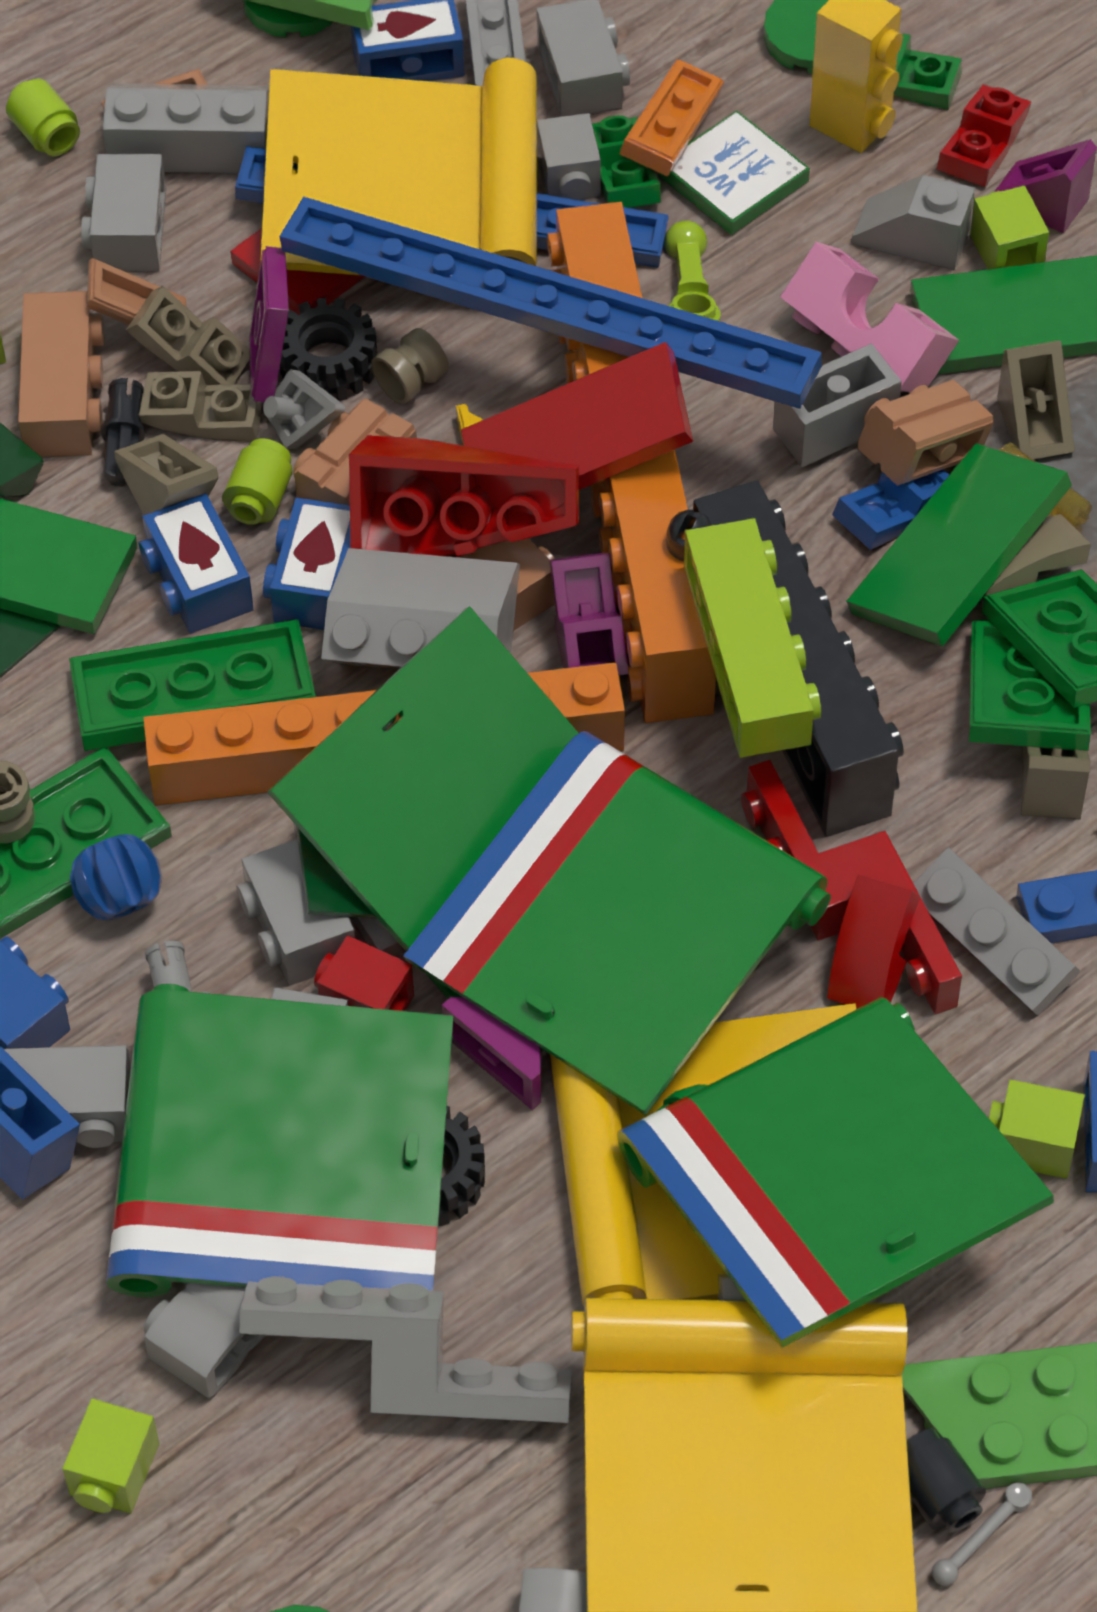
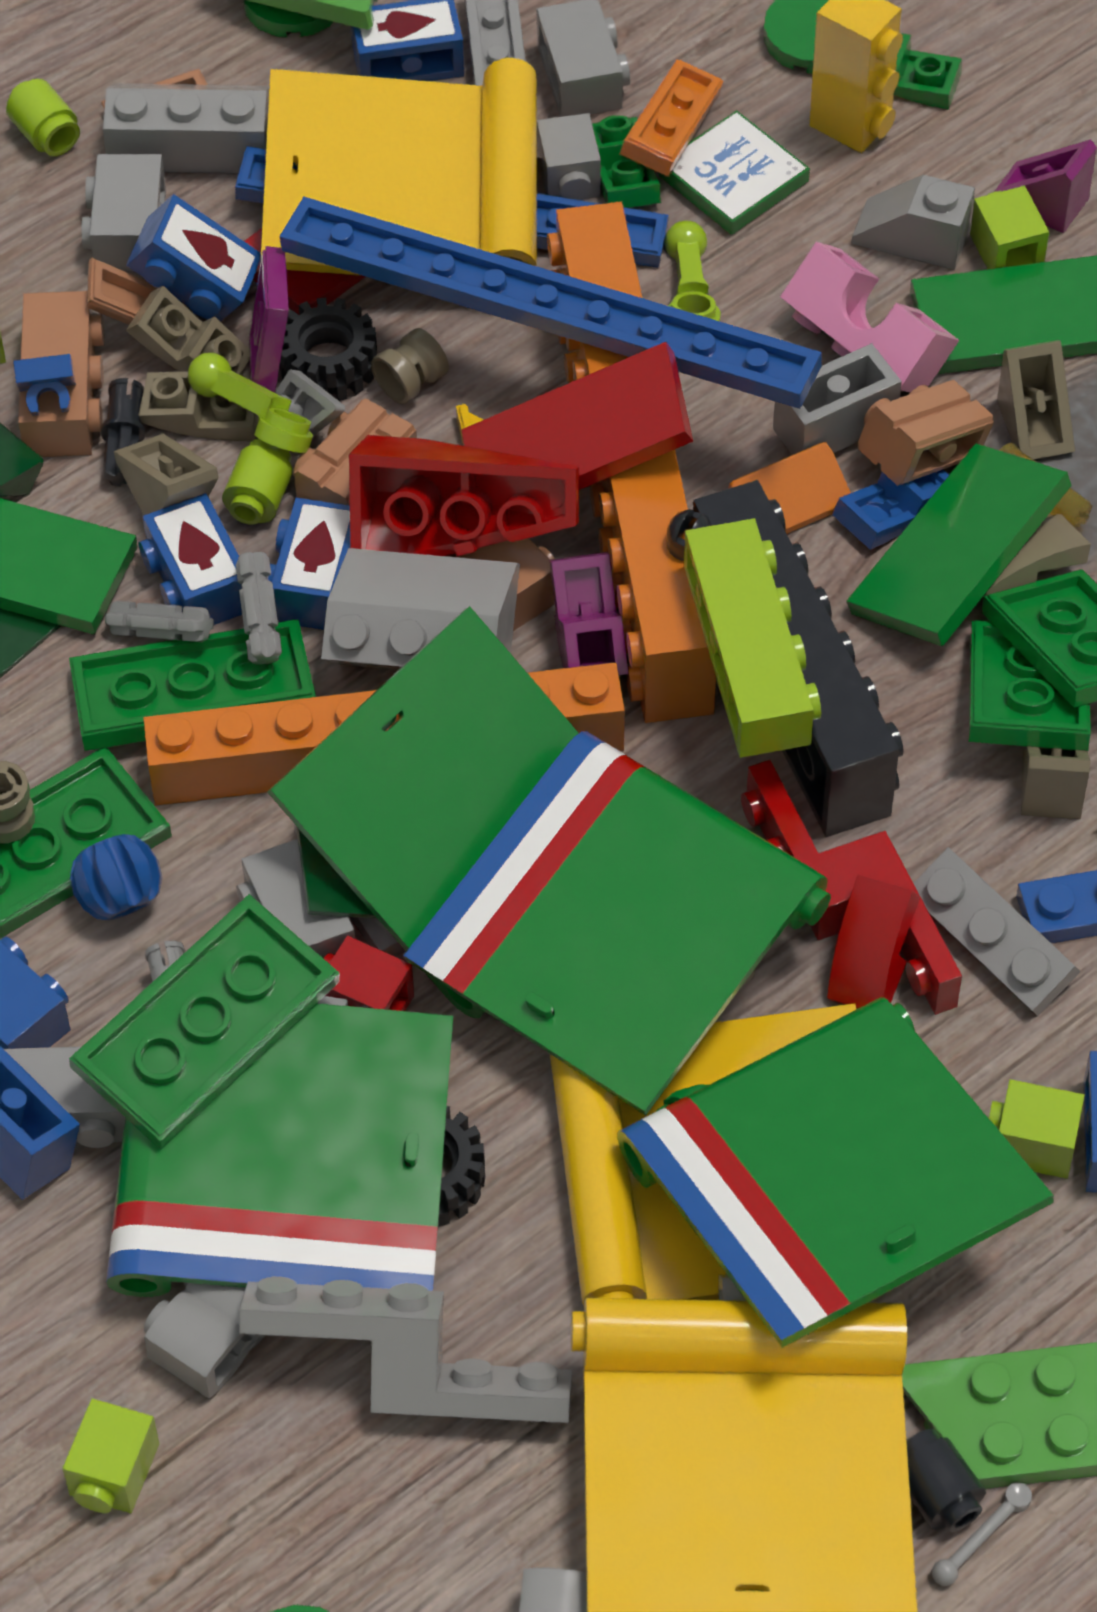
(44, 375): none -> blue tile
(159, 621): none -> light grey axle
(194, 259): none -> blue brick
(204, 1021): none -> green tile
(212, 376): none -> lime piece
(258, 608): none -> light grey axle
(496, 1049): magenta slope -> none
(803, 485): none -> orange slope
(984, 135): red slope -> none

